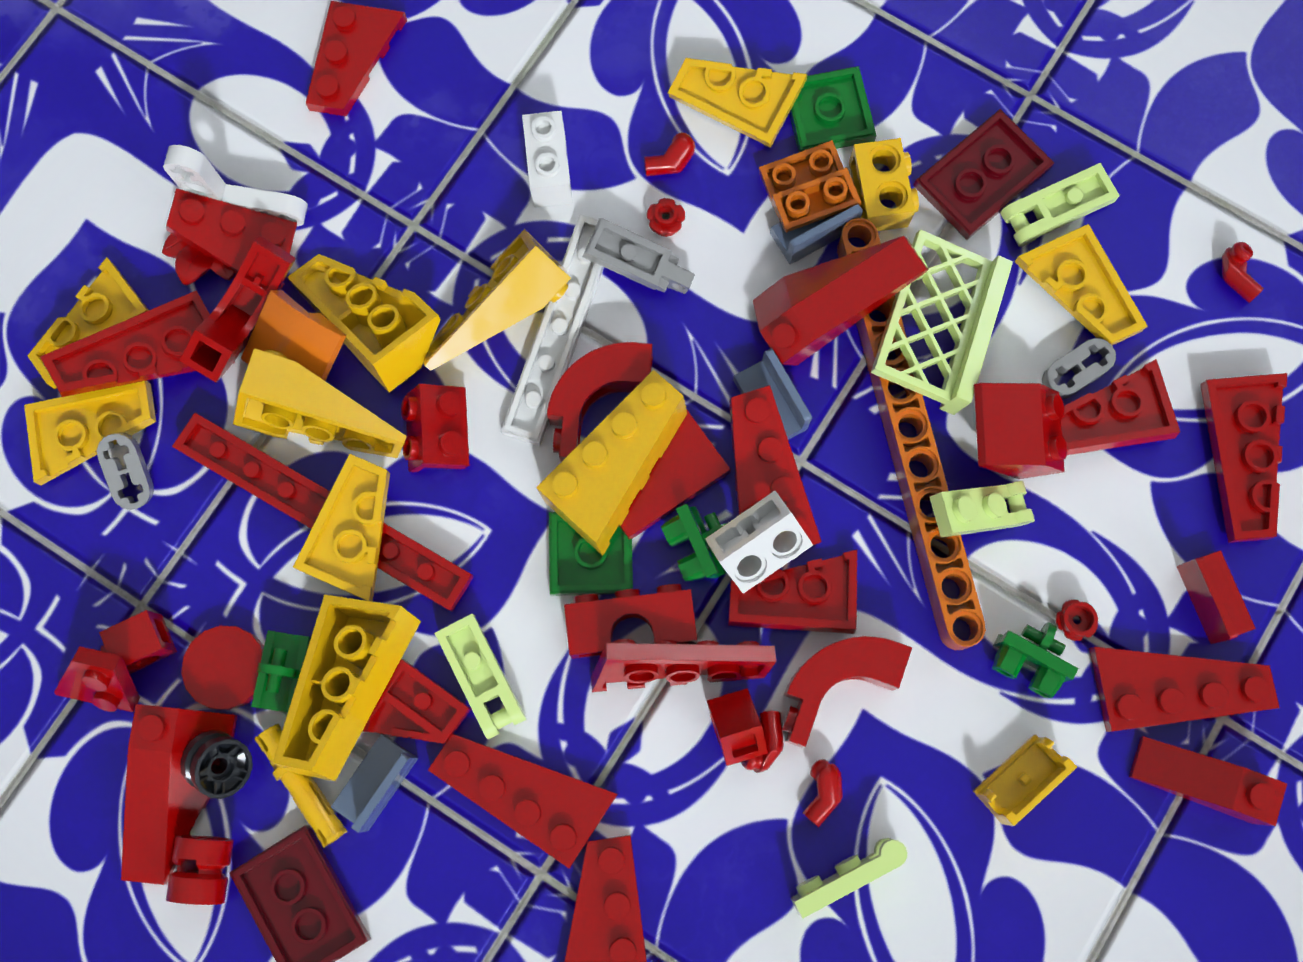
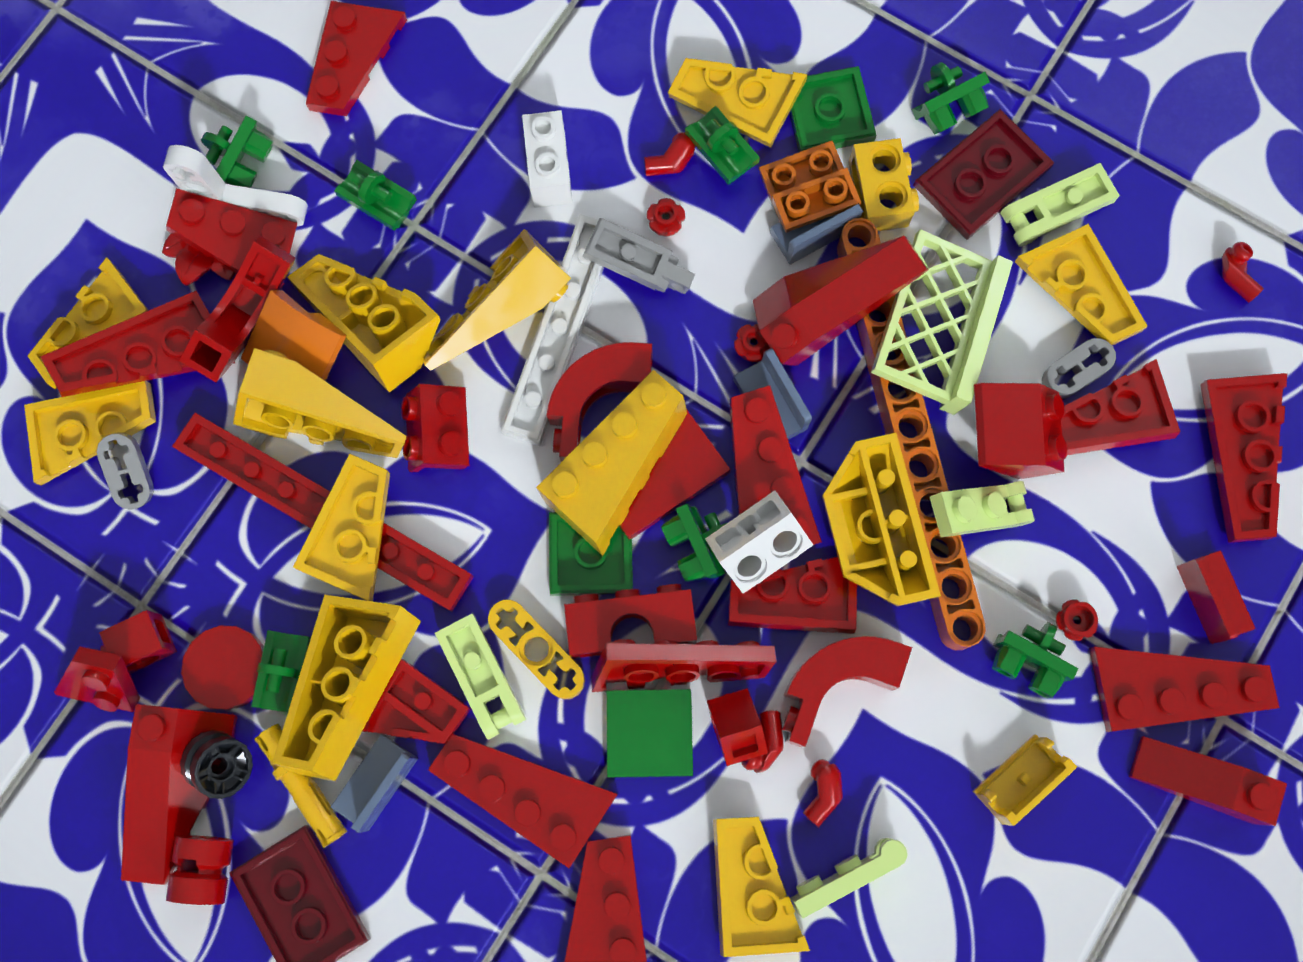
(247, 141): none -> green hips
(376, 195): none -> green hips
(506, 634): none -> yellow beam
(649, 733): none -> green tile
(722, 145): none -> green hips
(743, 346): none -> red plate
(751, 899): none -> yellow wing
(879, 524): none -> yellow wedge
(969, 96): none -> green hips

